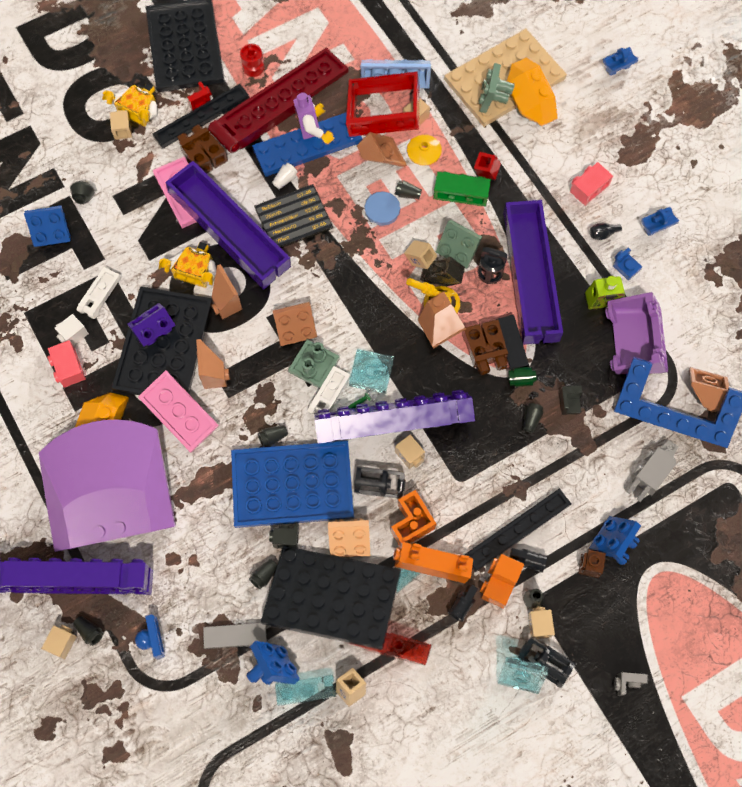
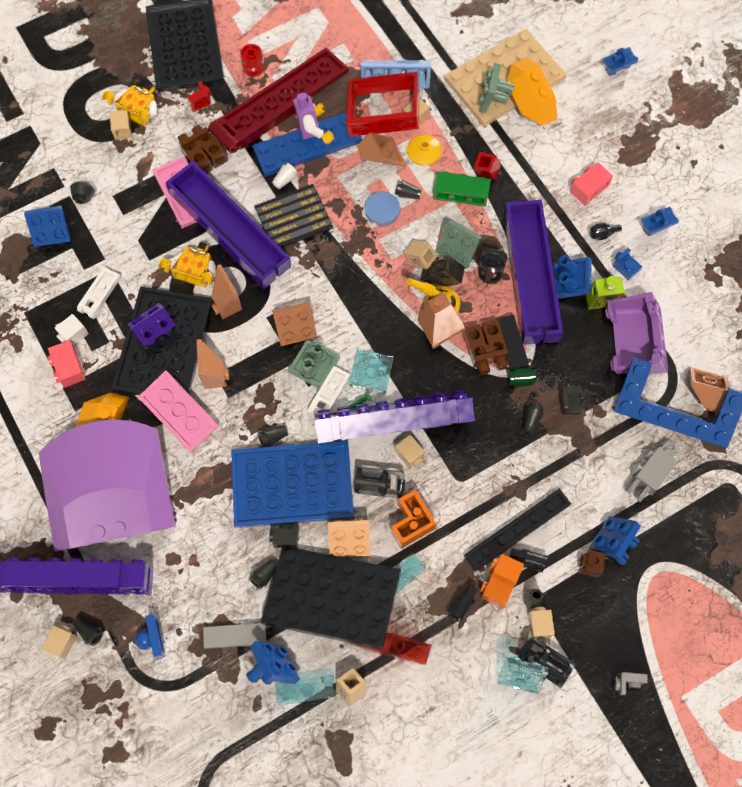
(201, 115): black tile -> none
(433, 562): orange brick -> none
(572, 276): none -> blue plate

